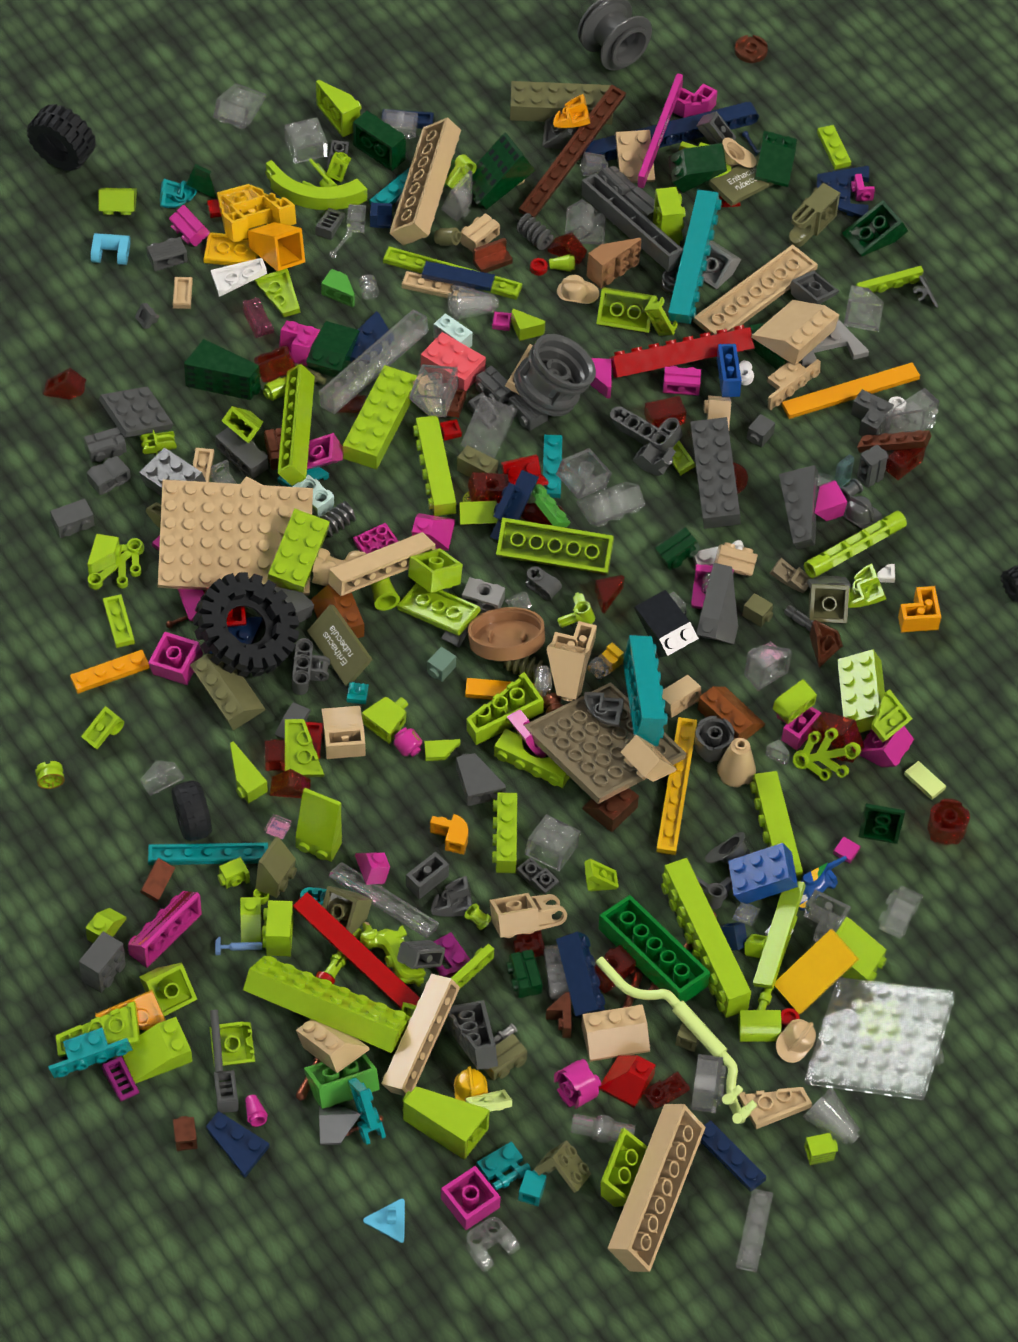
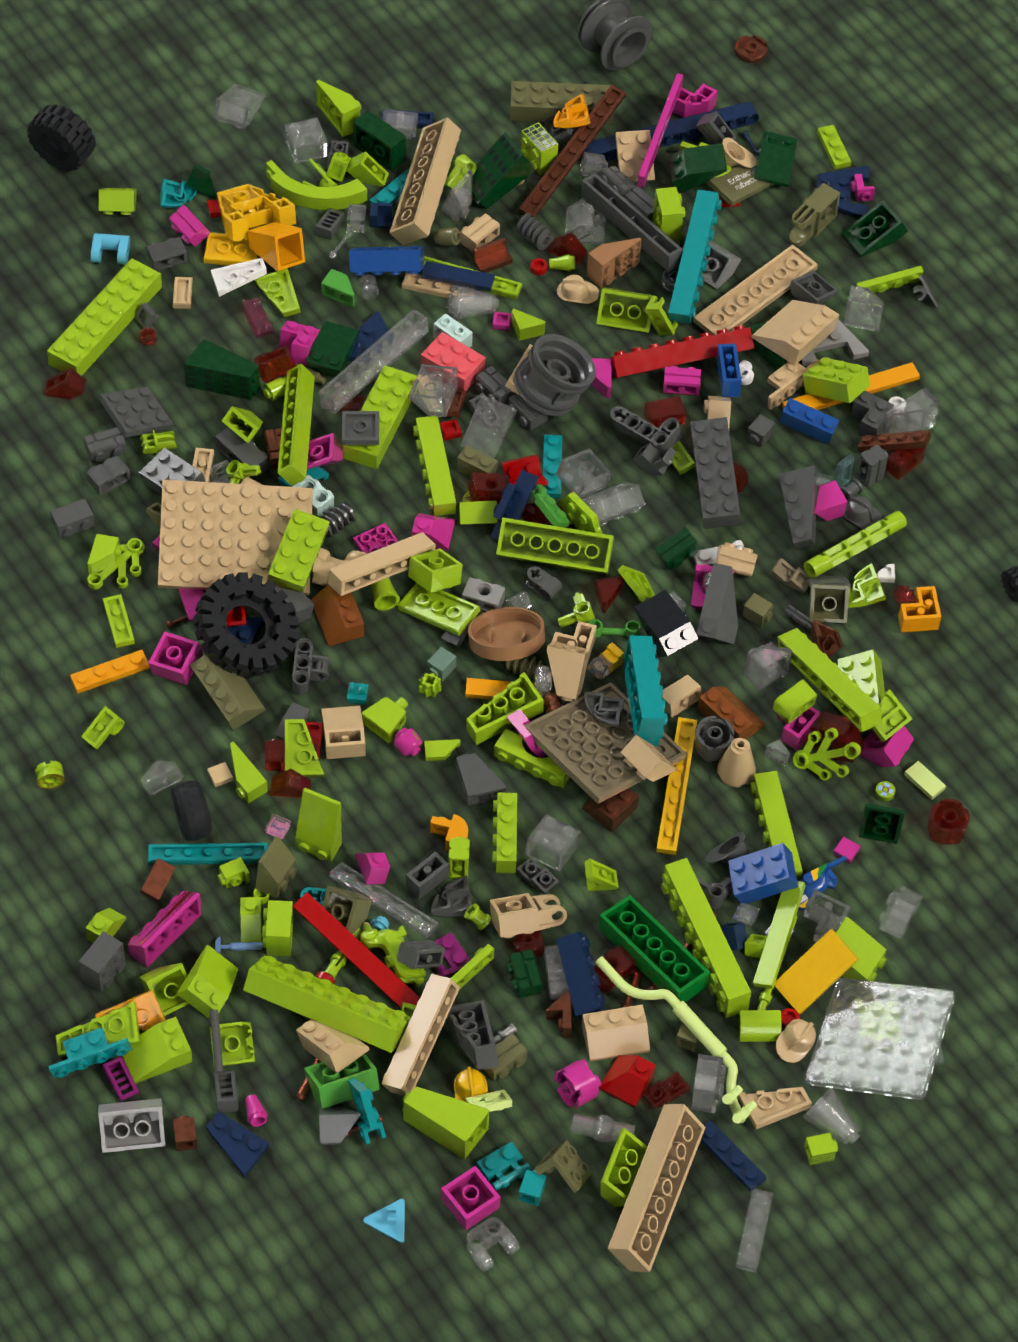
(104, 318): none -> lime brick
(131, 1125): none -> light grey slope
(148, 341): none -> clear red bush
(208, 982): none -> lime slope
(220, 774): none -> tan tile
(238, 471): none -> lime axle
(339, 645): olive tile -> none
(360, 427): none -> dark grey plate
(367, 170): none -> lime slope
(379, 923): none -> medium azure plate
(386, 259): none -> blue brick
(429, 685): none -> lime gear
(458, 857): none -> lime brick
(538, 147): none -> lime brick
(580, 513): none -> lime wing
(632, 628): none -> bright green bar
(637, 582): none -> lime wing
(809, 421): none -> blue brick
(831, 680): none -> lime brick
(836, 380): none -> lime brick
(885, 791): none -> lime tile
(904, 595): none -> clear red slope

